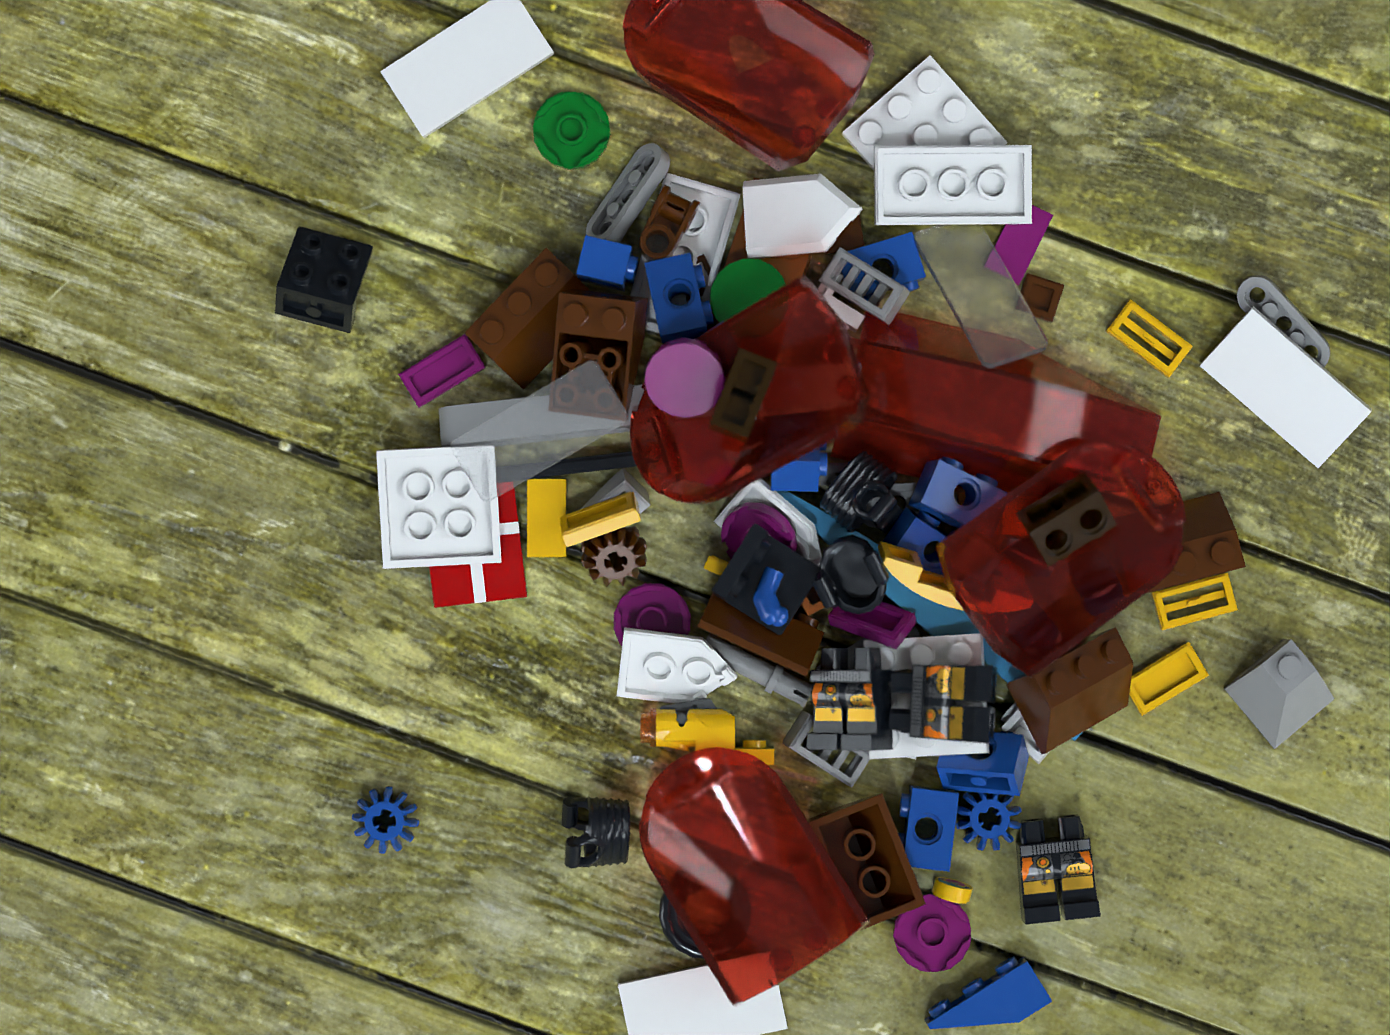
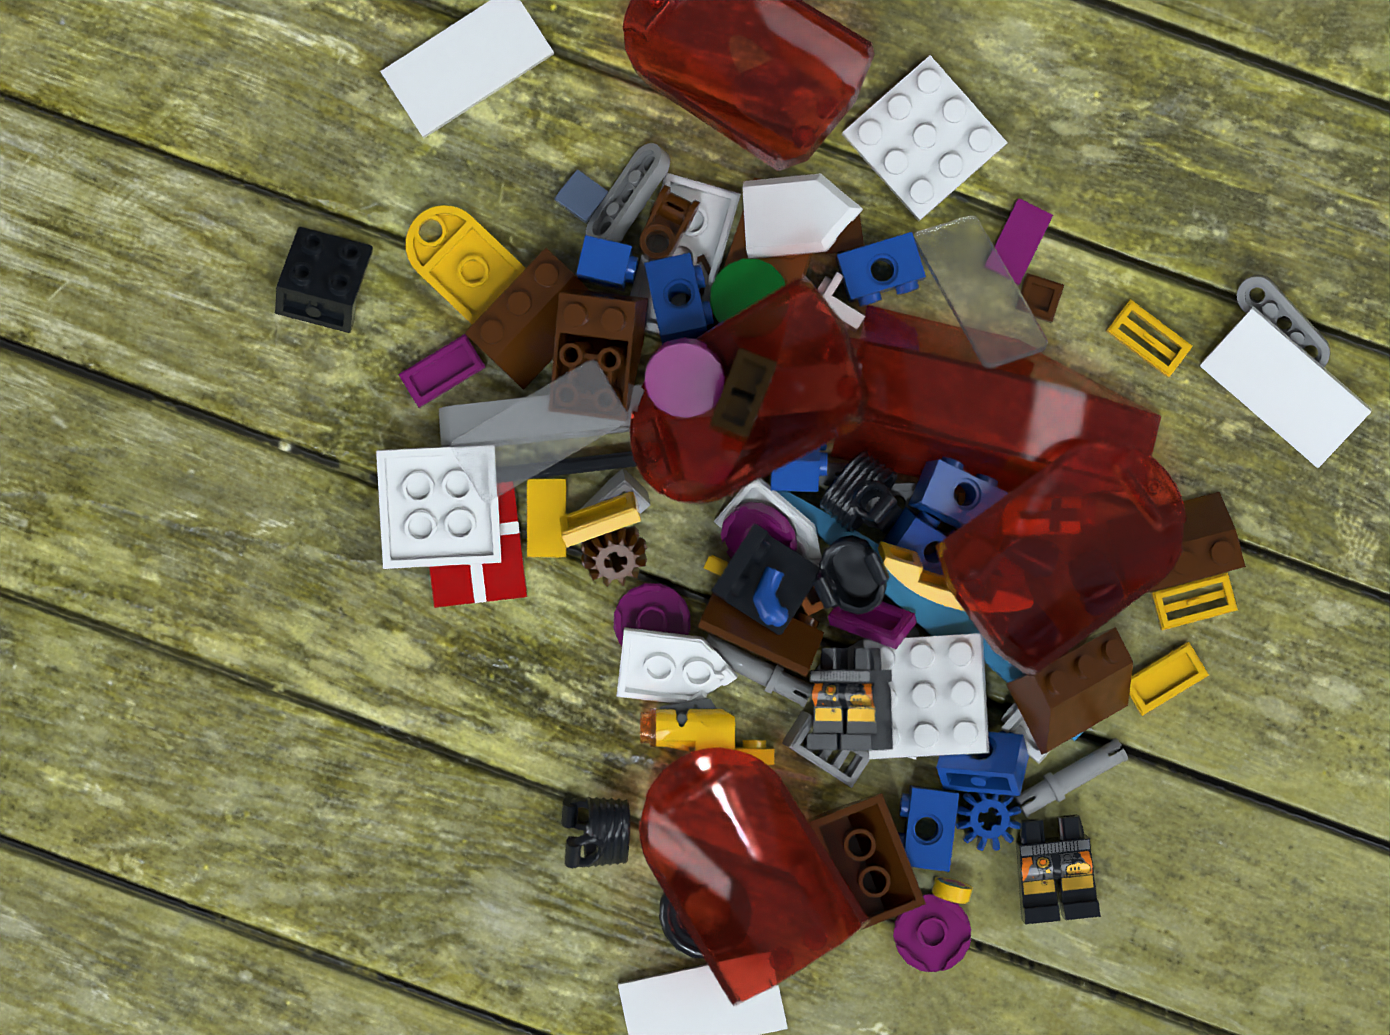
(394, 829): blue gear -> none
(464, 263): none -> yellow tile
(571, 130): green tile -> none
(581, 196): none -> sand blue slope
(894, 301): light grey slope -> none
(933, 702): black hips -> none
(953, 185): white tile -> none
(1001, 999): blue slope -> none
(1066, 519): dark brown brick -> none
(1071, 777): none -> light grey pin
(1280, 692): light grey slope -> none

